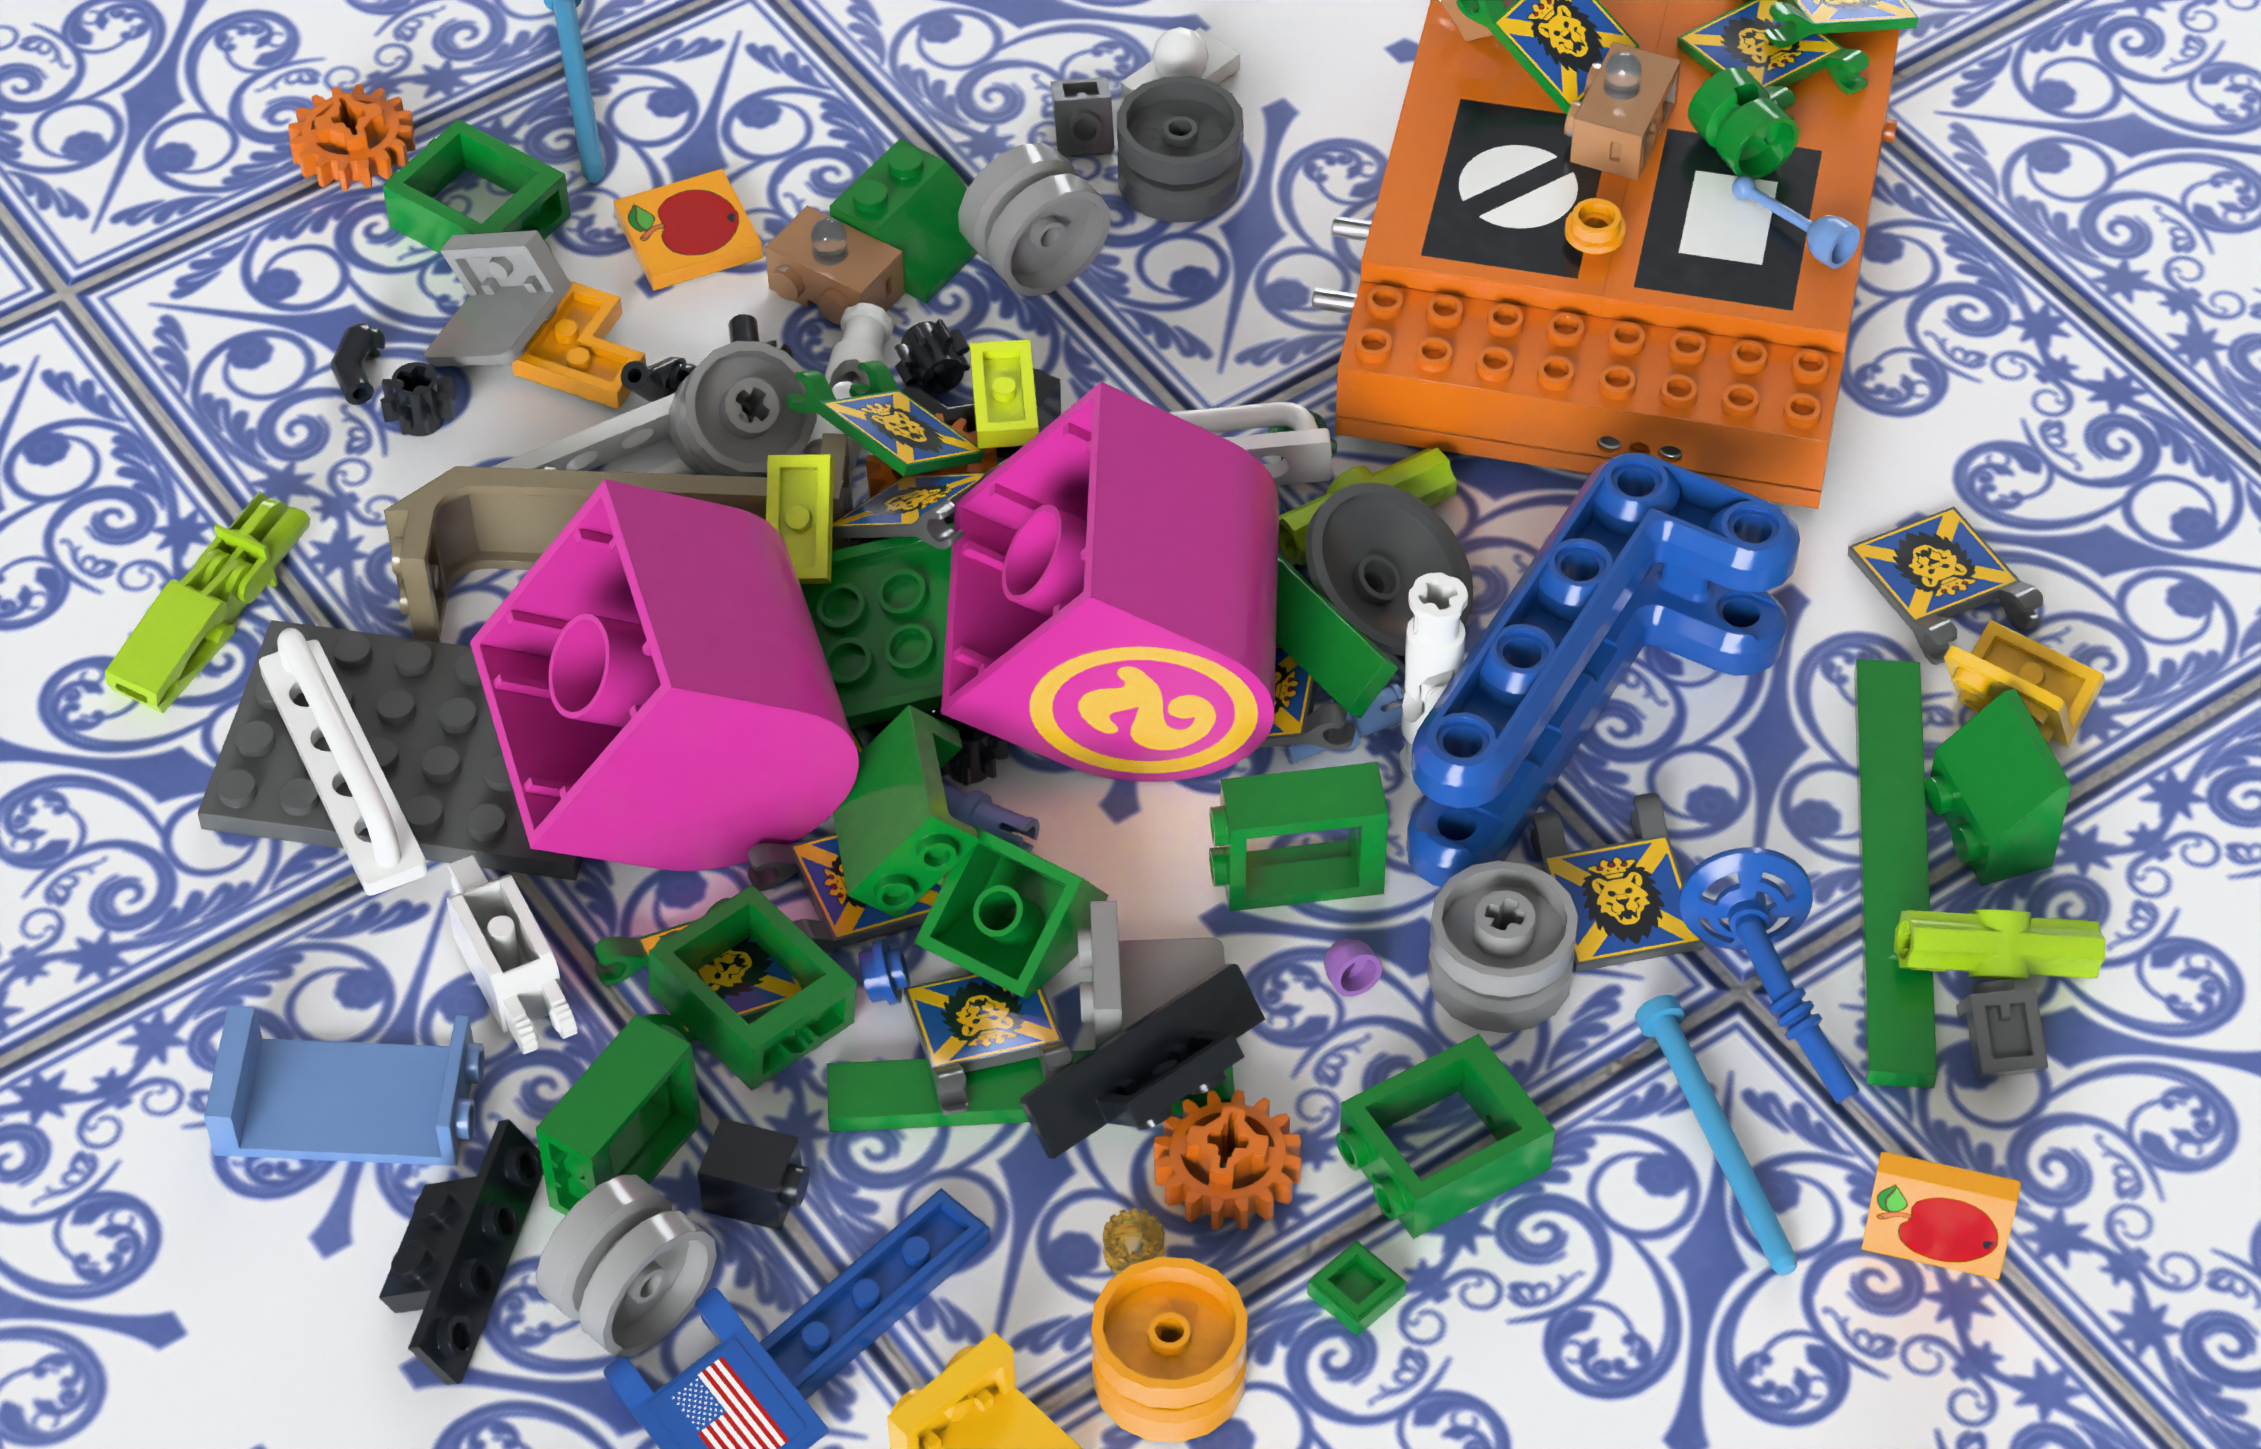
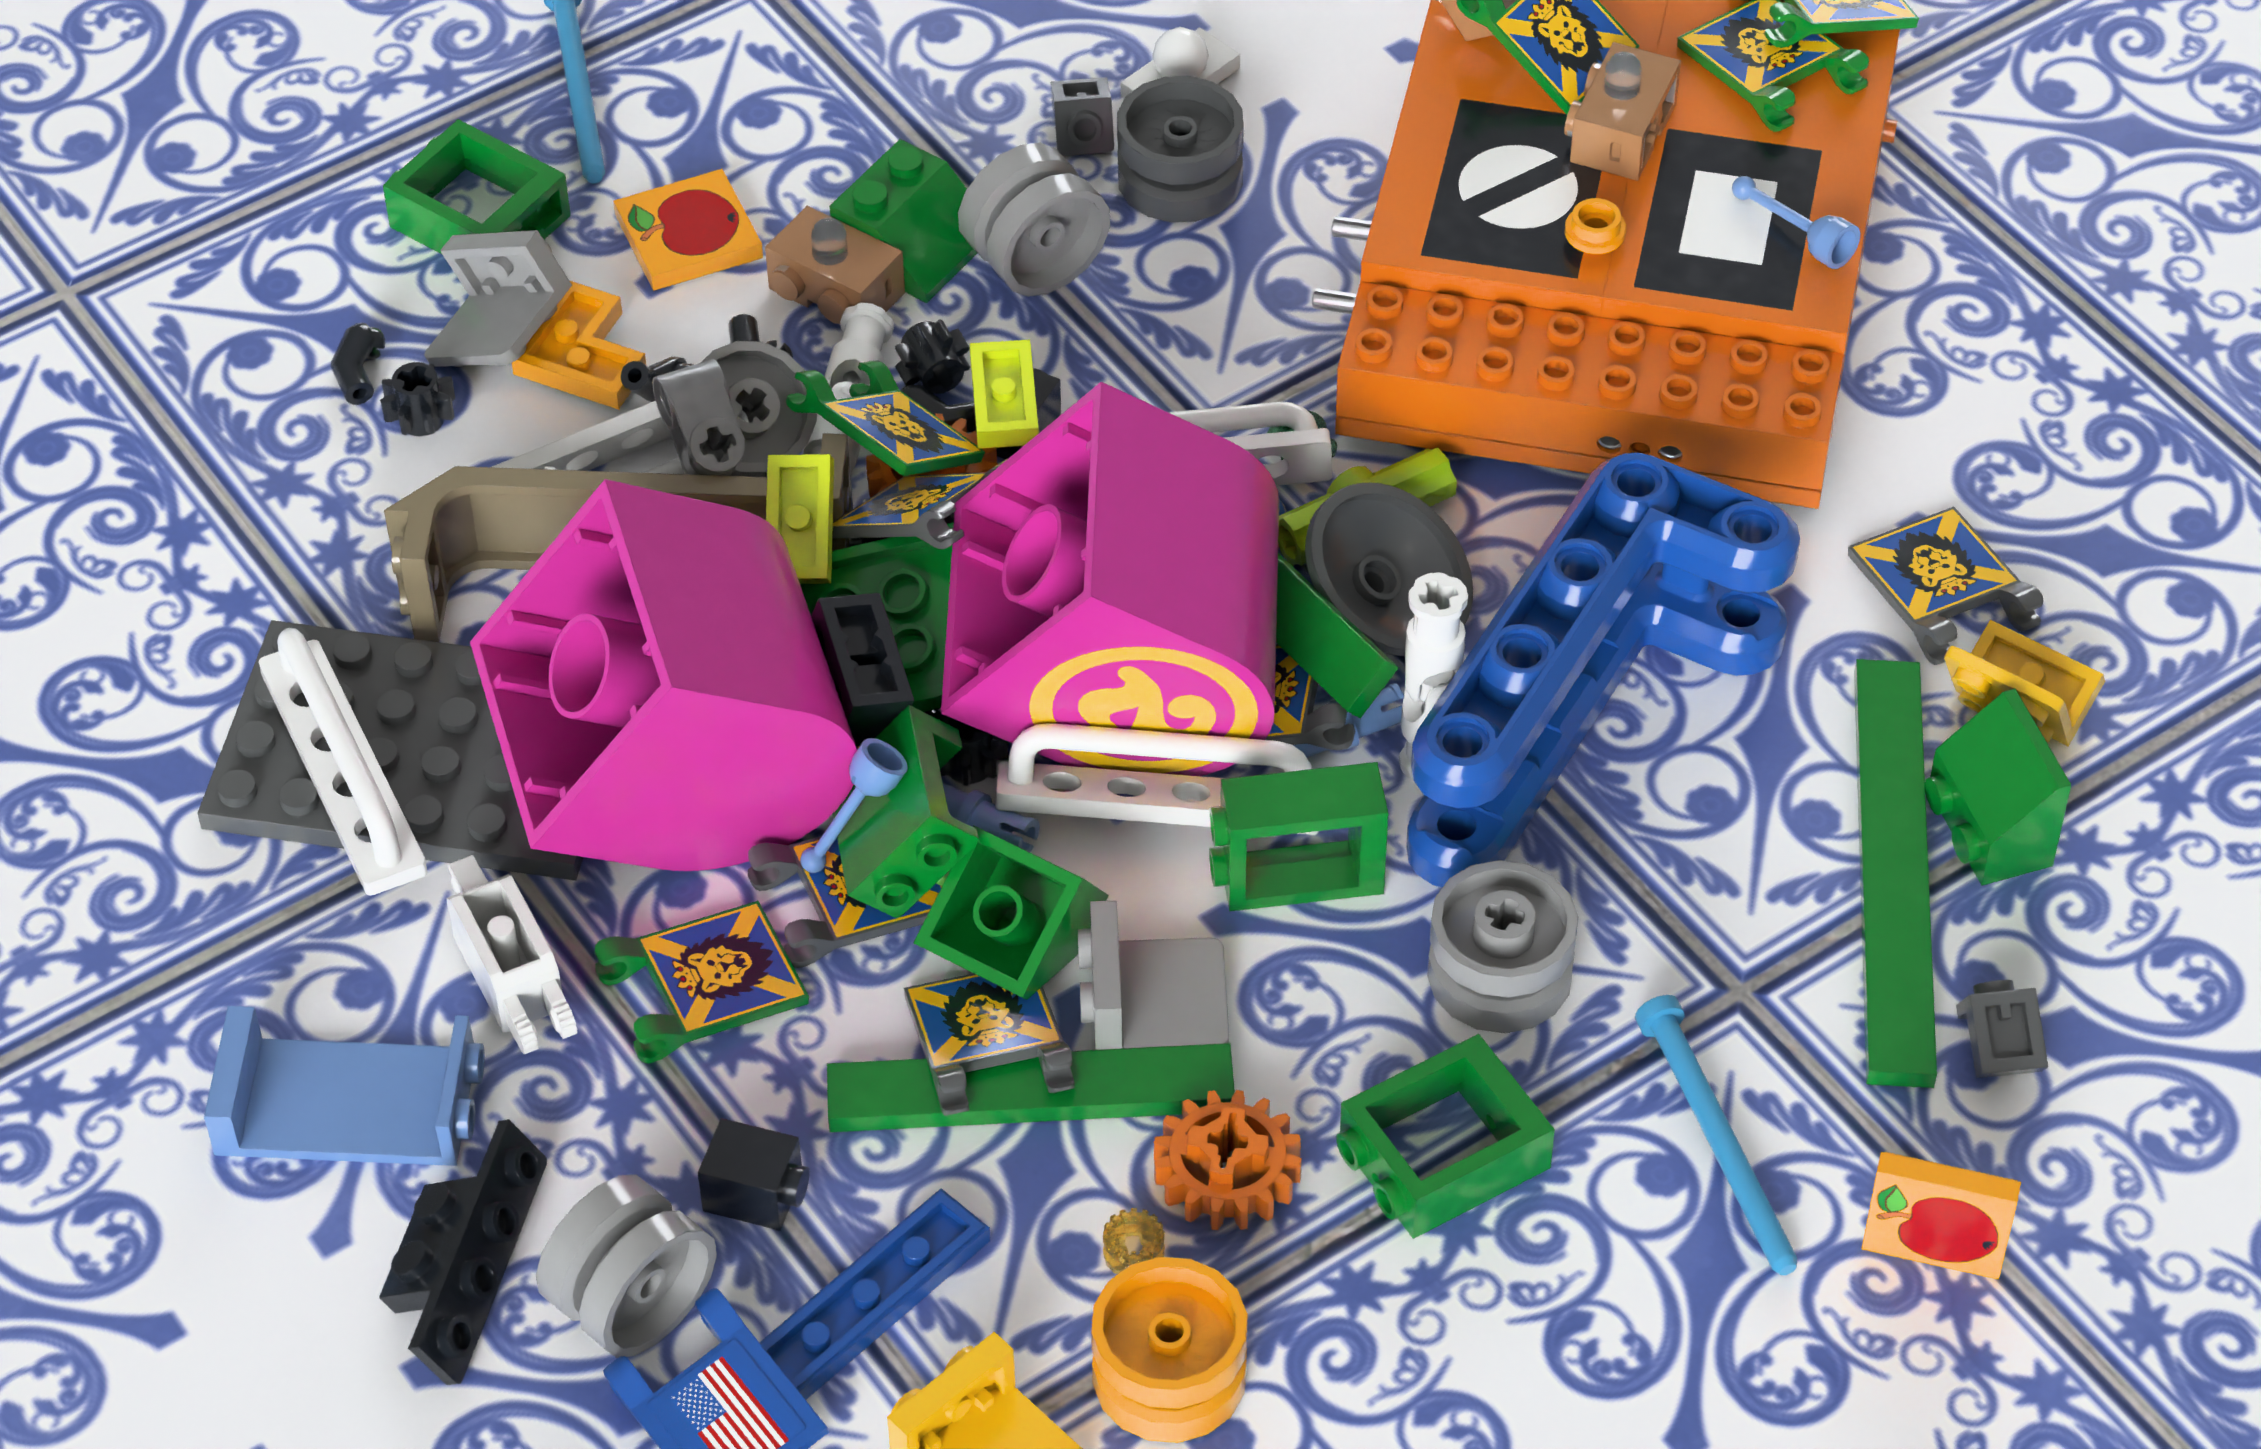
(198, 612): lime arm -> none
(351, 137): orange gear -> none
(621, 1114): green window -> none
(698, 411): none -> flat silver piece
(784, 1033): green window -> none
(862, 661): none -> black brick
(875, 772): none -> medium blue hinge
(884, 972): blue plate -> none
(1148, 1065): black bracket -> none
(1157, 796): none -> white piece
(1352, 966): medium lavender hinge -> none
(1356, 1288): green tile -> none
(1620, 890): flag -> none
(1743, 123): green wheel -> none
(1748, 921): blue dish -> none
(1999, 944): lime piece -> none

